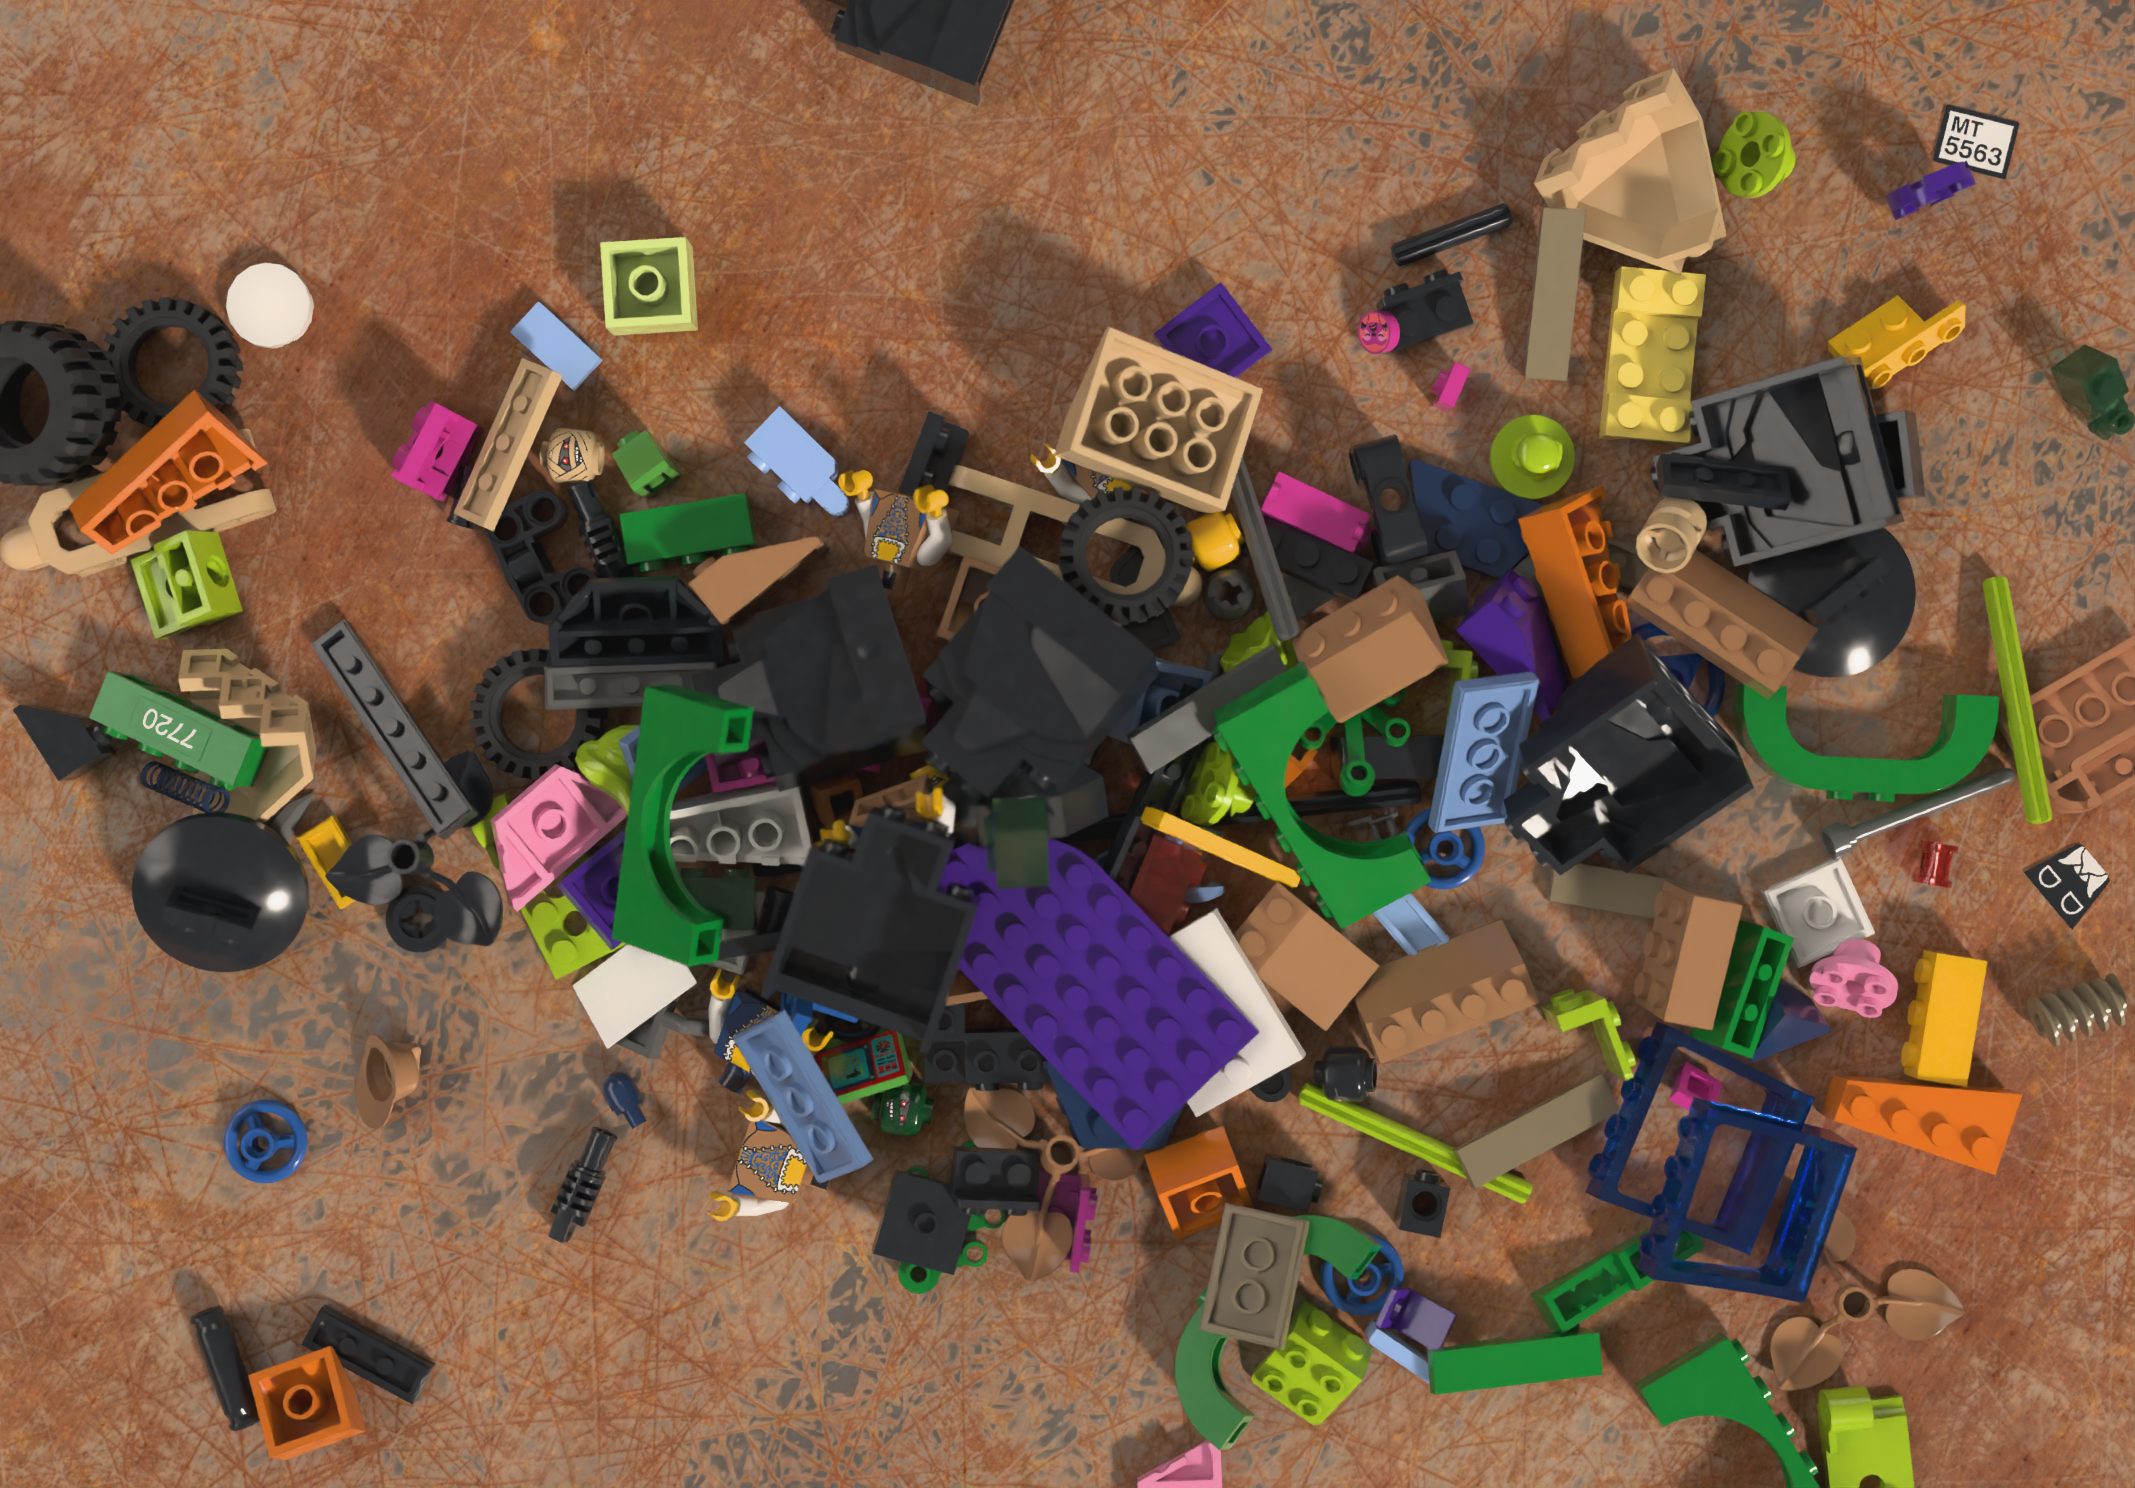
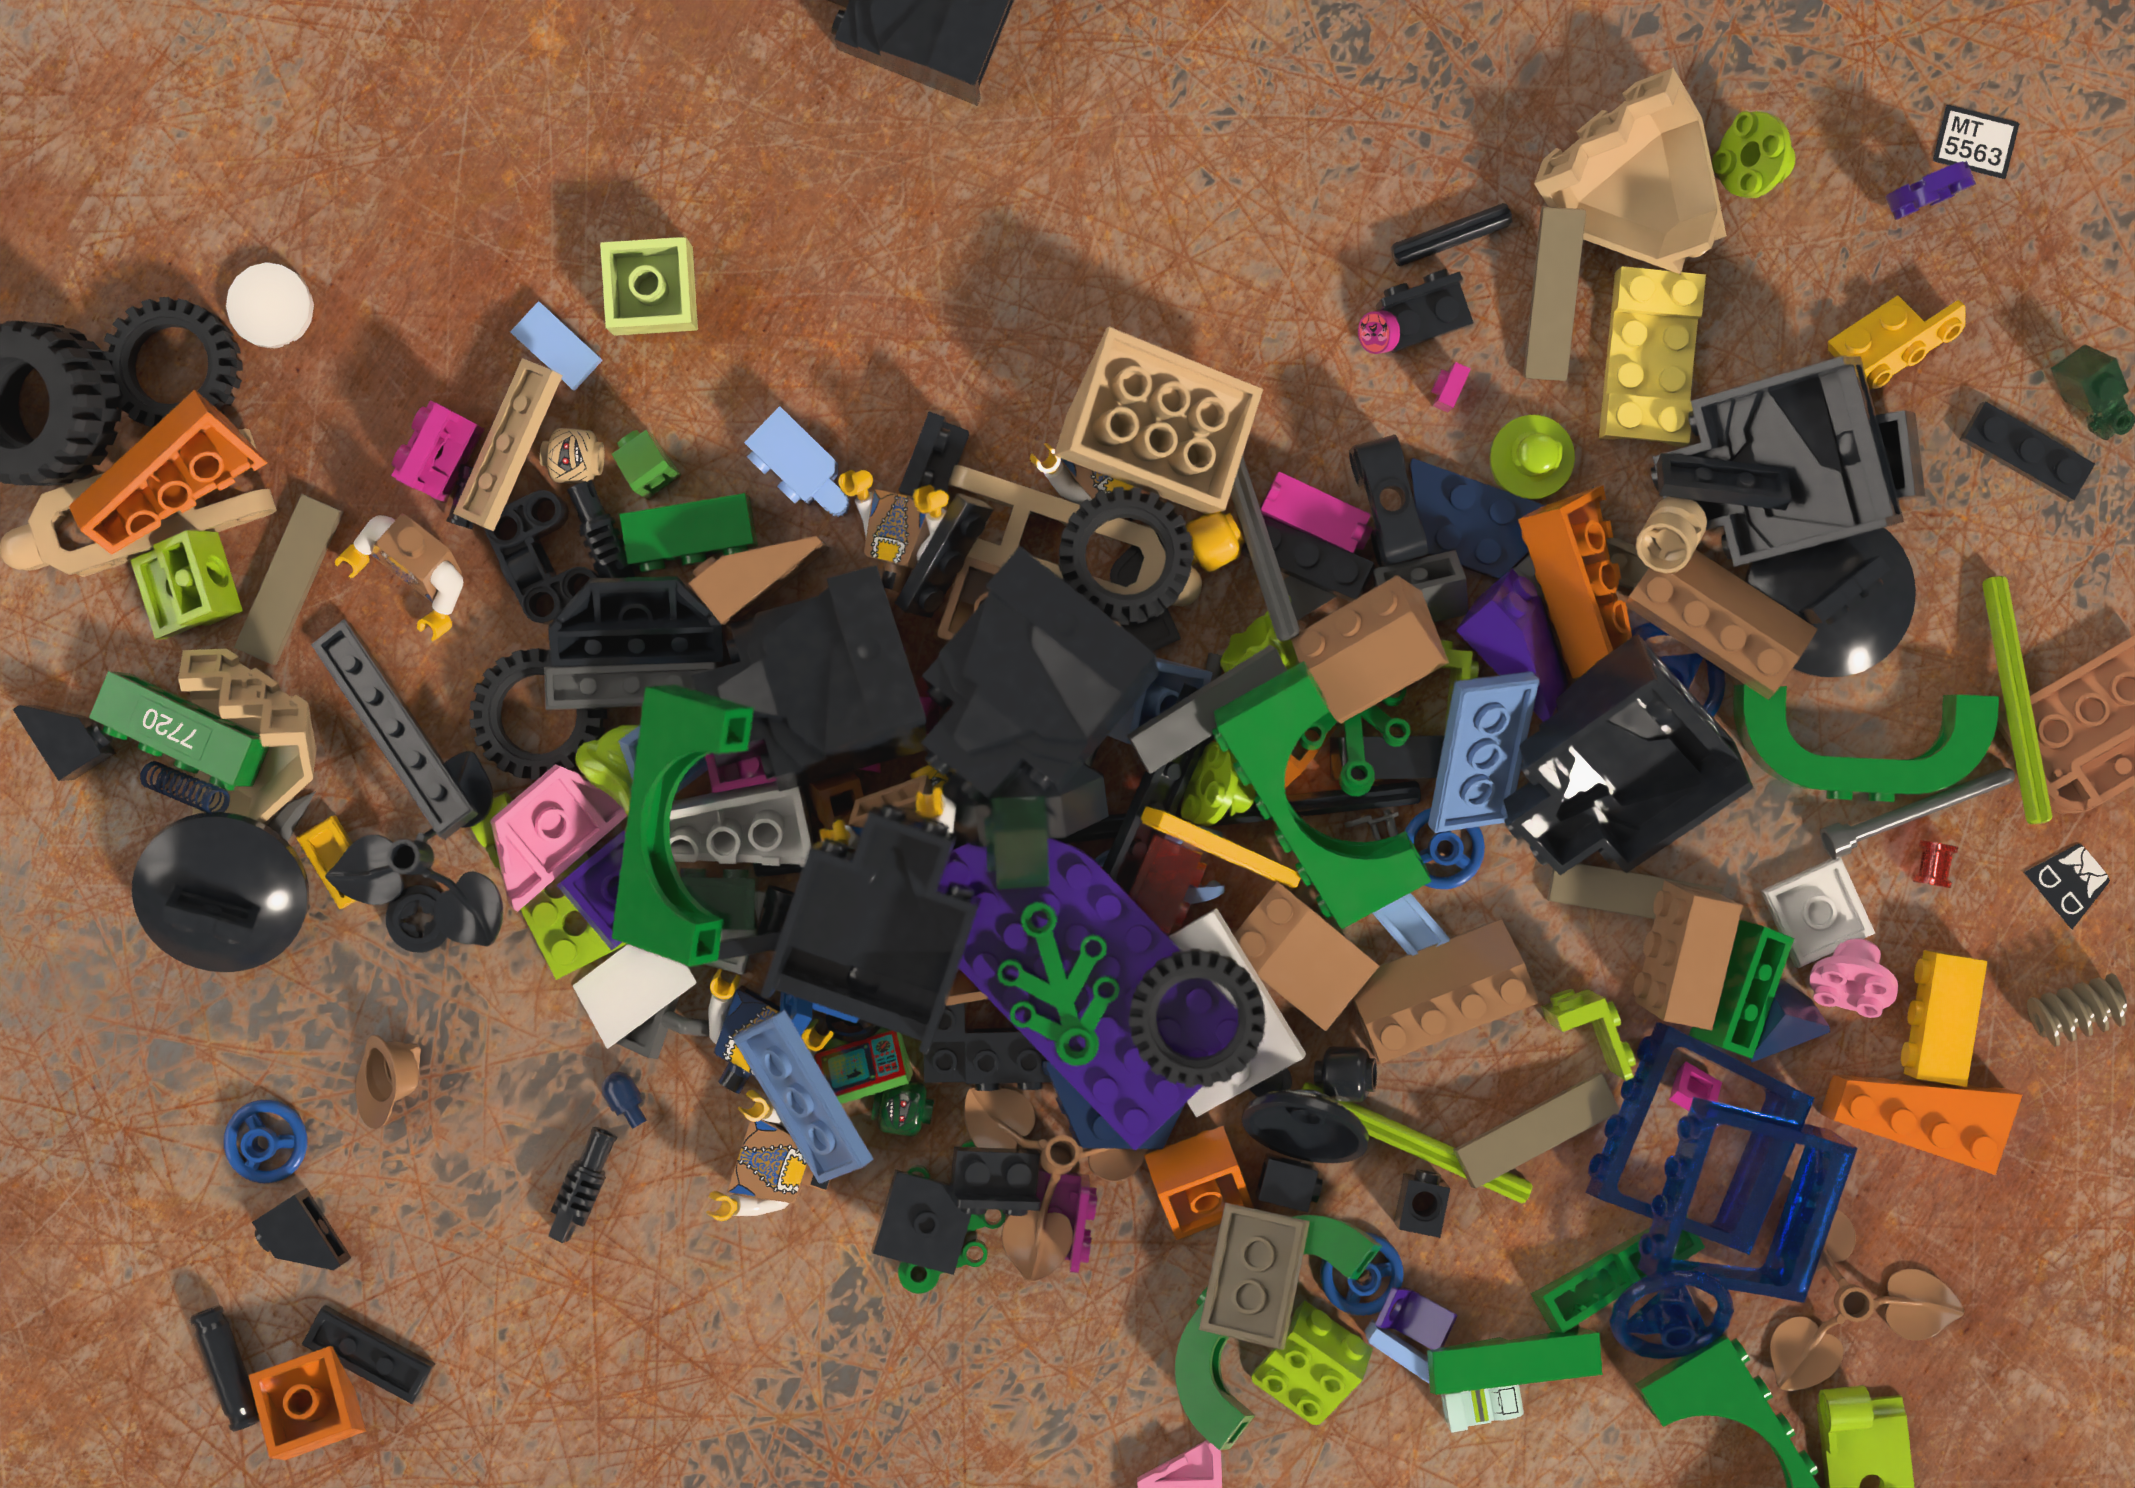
(288, 579): none -> dark tan tile
(300, 1233): none -> black slope
(415, 559): none -> torso
(944, 556): none -> black plate
(1061, 990): none -> green plant
(1189, 1069): none -> black tyre
(1215, 334): dark purple plate -> none
(1244, 600): dark grey piece -> none
(1305, 1126): none -> black dish
(1481, 1406): none -> light aqua leg
(1670, 1314): none -> clear blue piece
(2027, 451): none -> black plate

